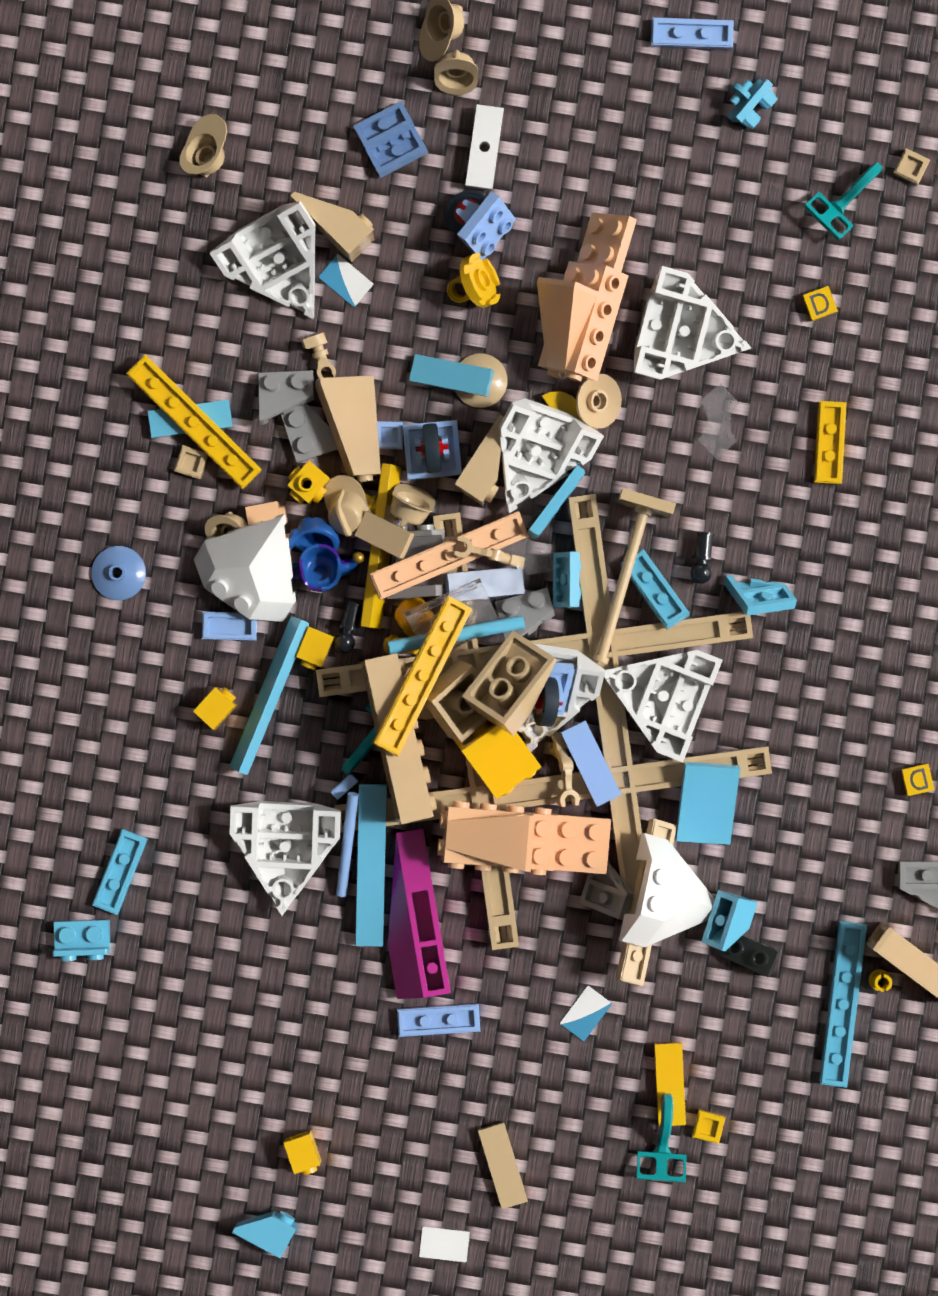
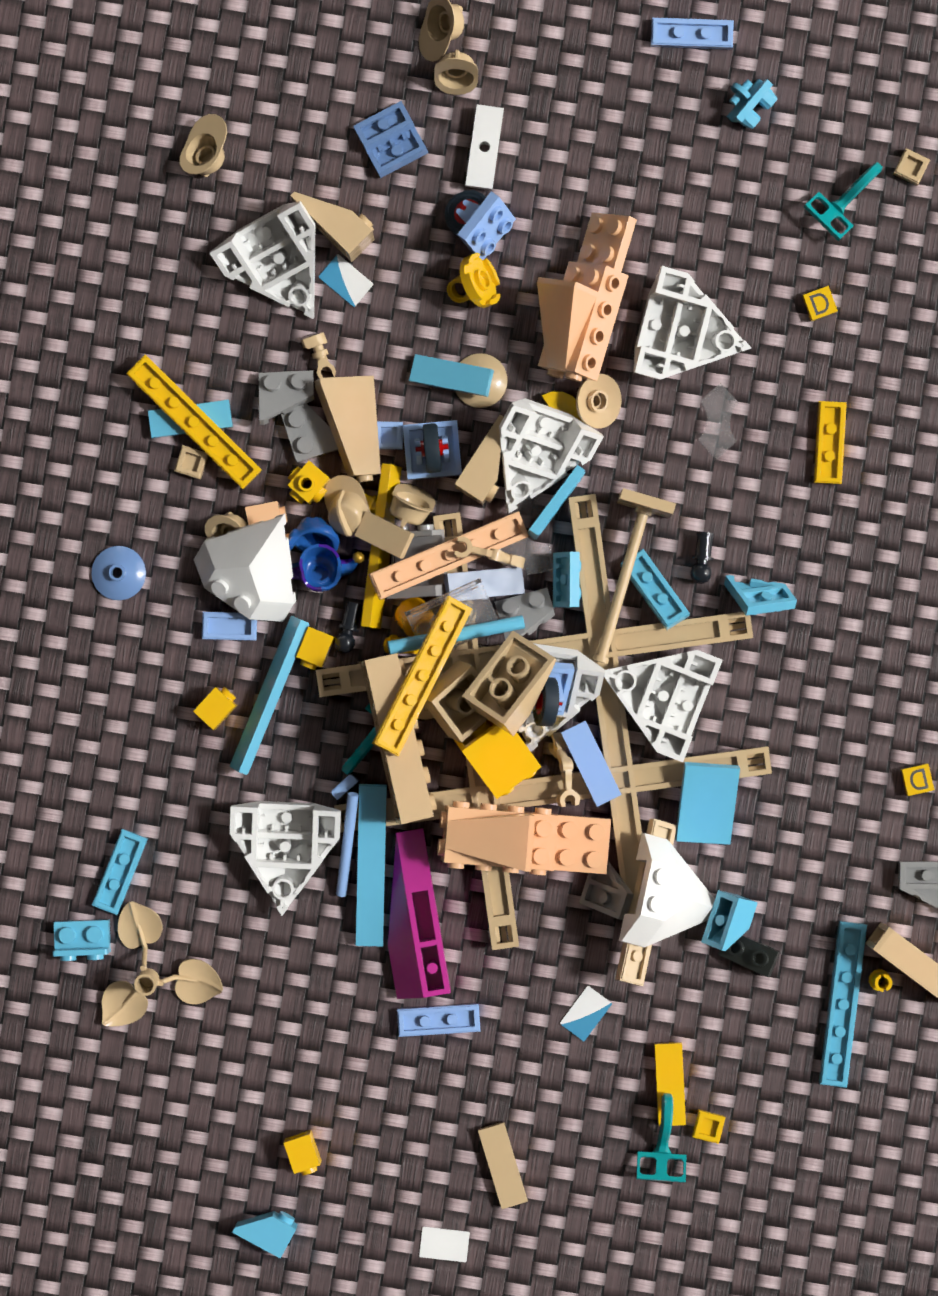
(122, 1002): none -> tan plant

